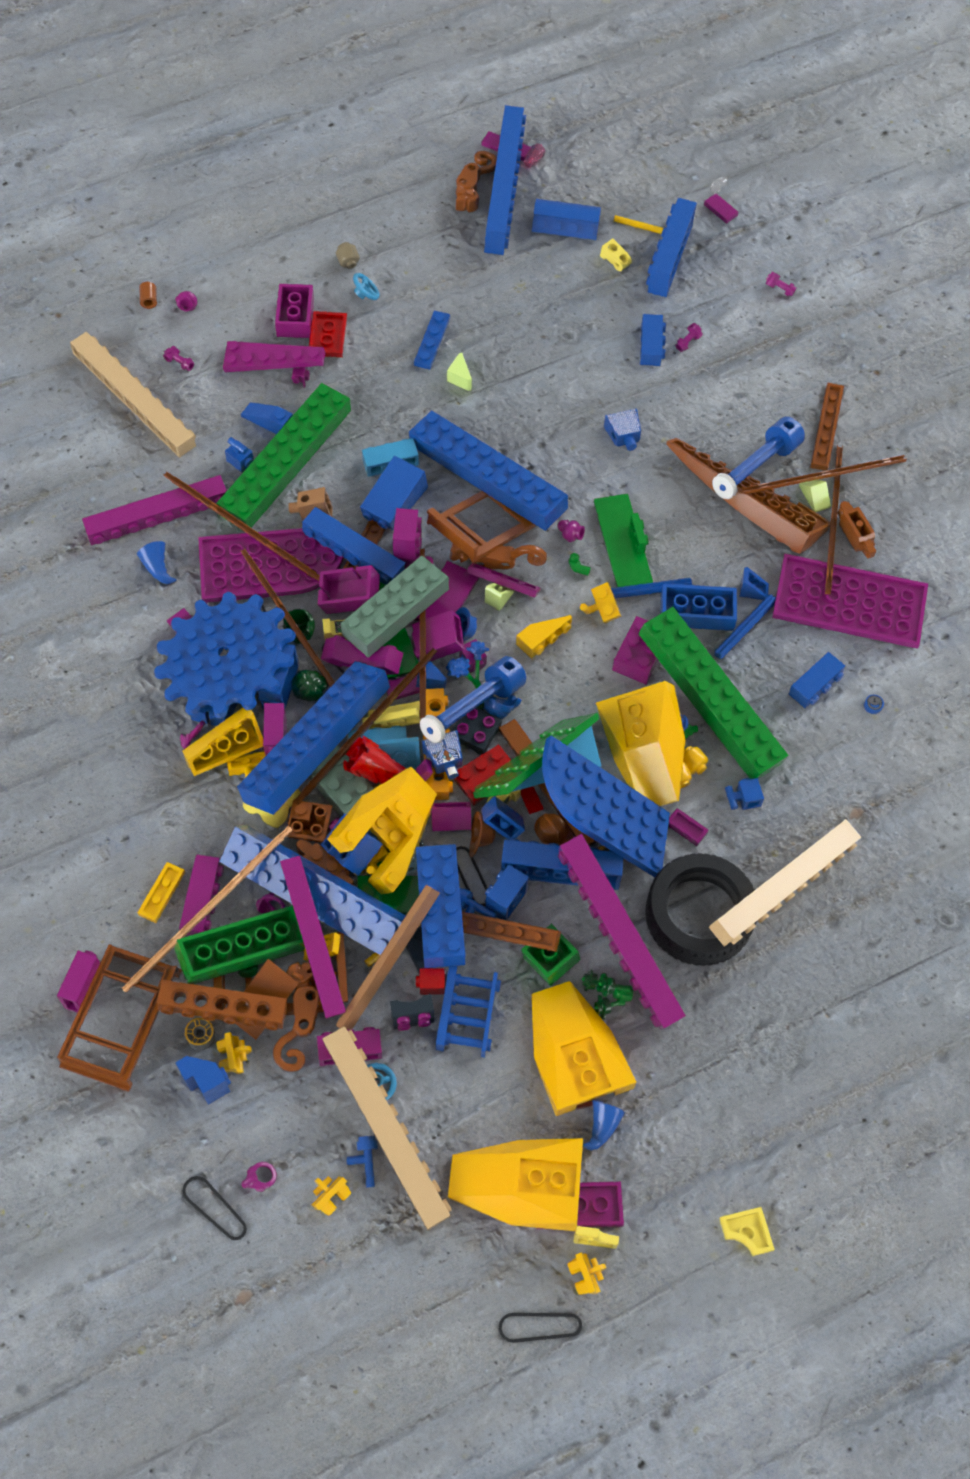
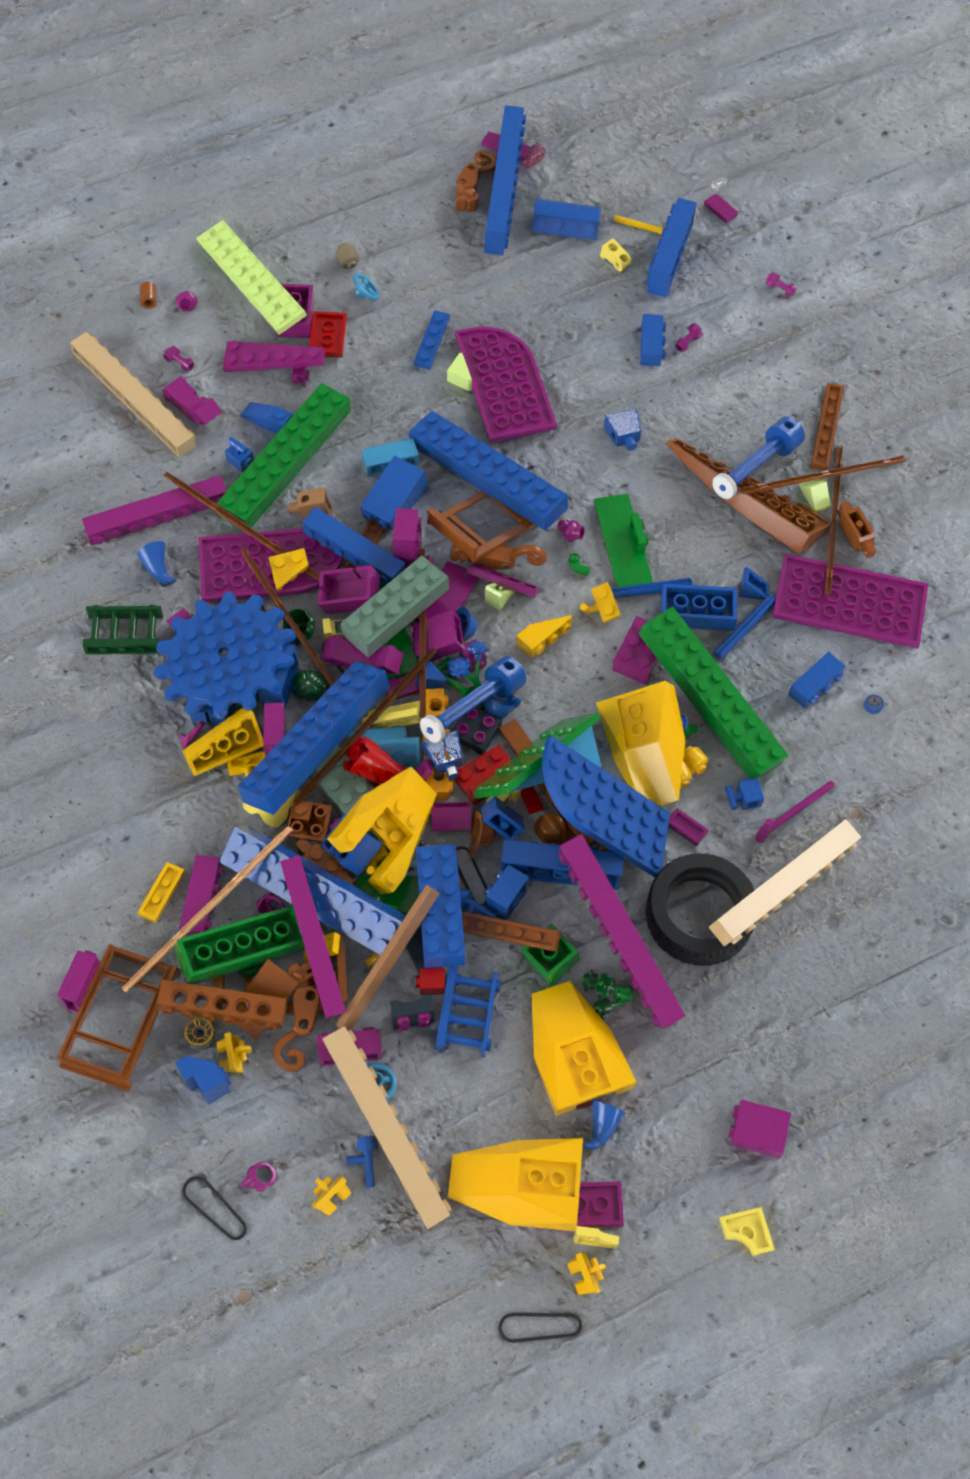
(128, 645): none -> dark green fence
(185, 399): none -> magenta brick
(251, 277): none -> yellowish green plate
(287, 566): none -> yellow wing
(460, 688): none -> green piece
(505, 383): none -> magenta plate
(759, 1128): none -> magenta brick
(770, 825): none -> magenta bar

